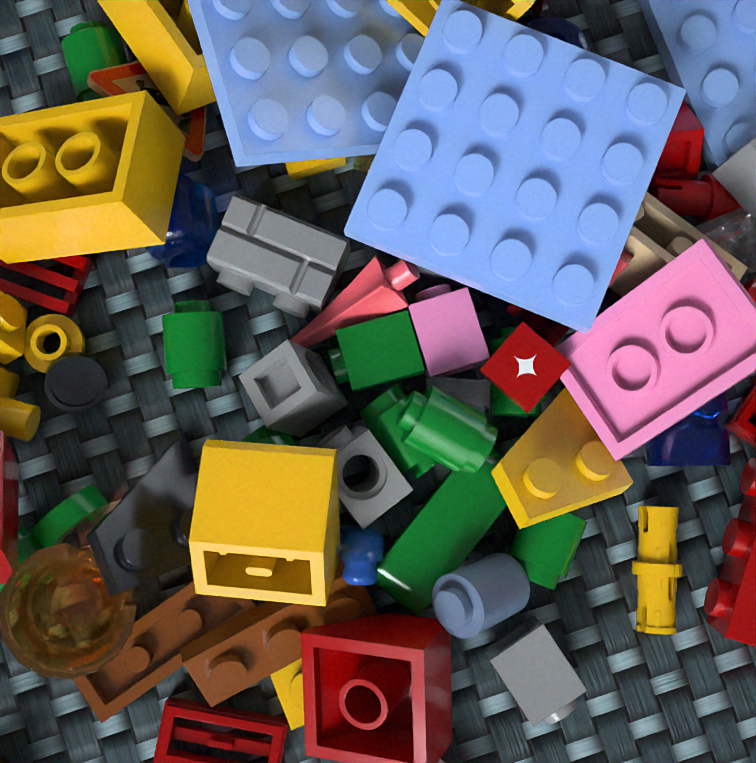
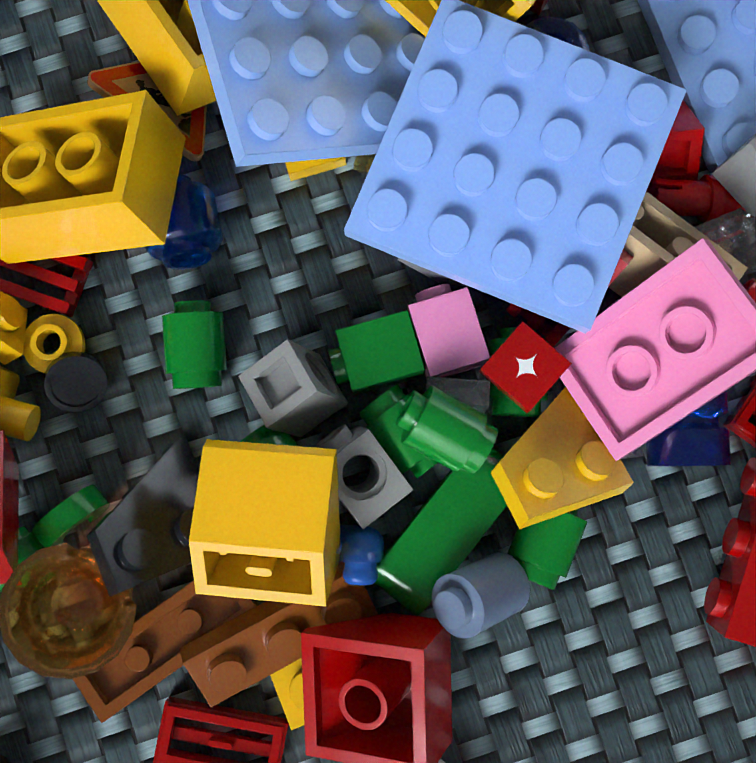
(88, 49): green brick -> none
(277, 256): light grey brick -> none
(369, 296): coral piece -> none
(536, 672): light grey brick -> none
(657, 570): yellow pin -> none

